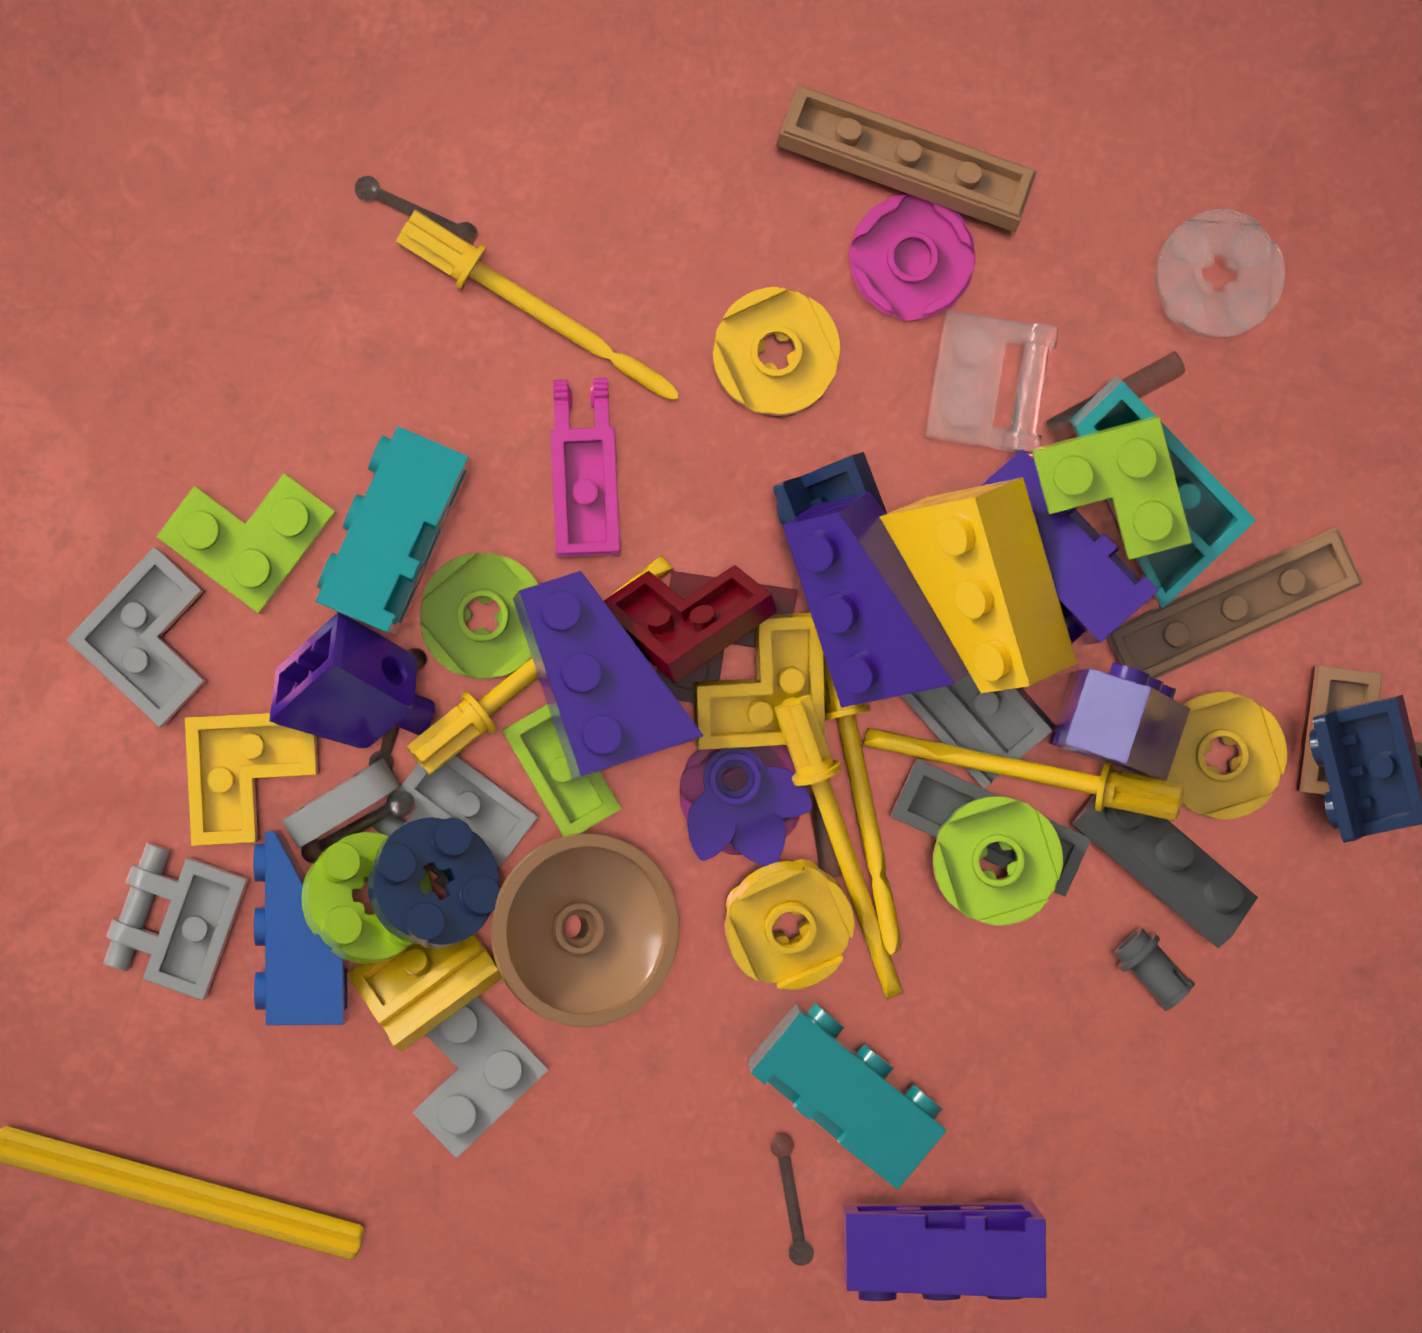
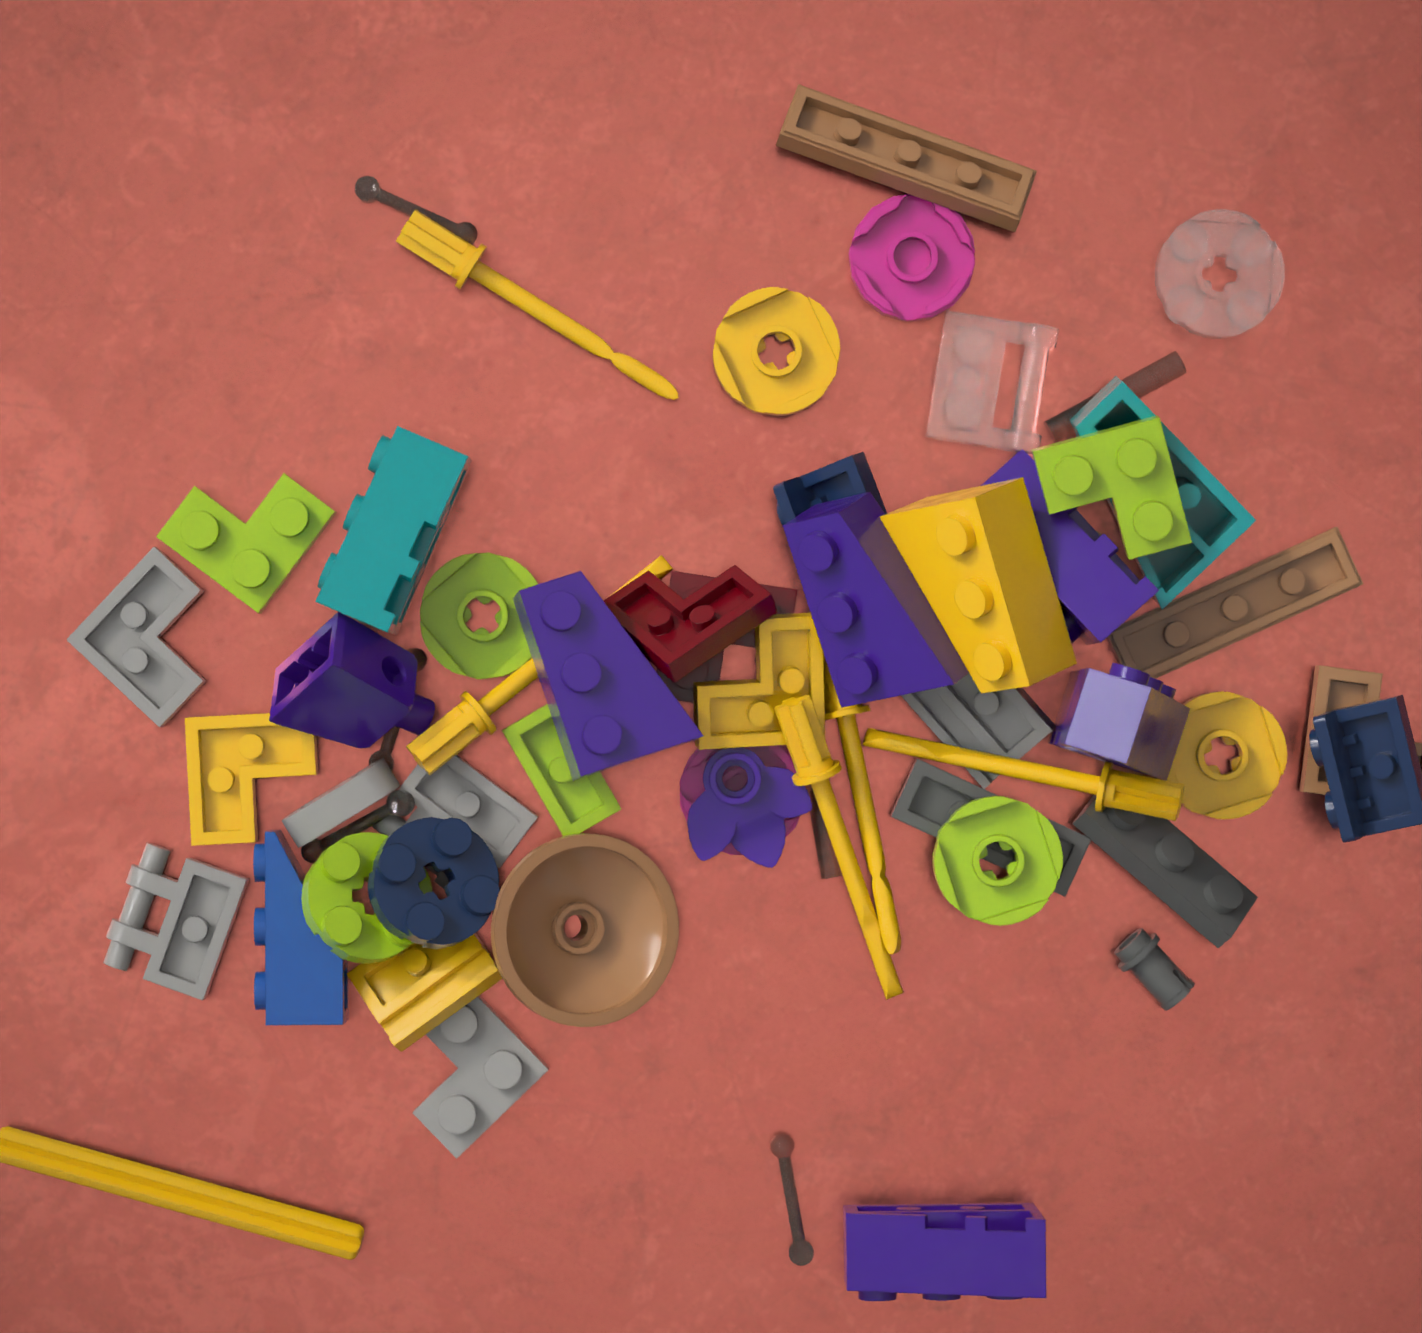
(584, 478): dark pink hinge -> none
(780, 889): yellow plate -> none
(848, 1093): teal wedge -> none

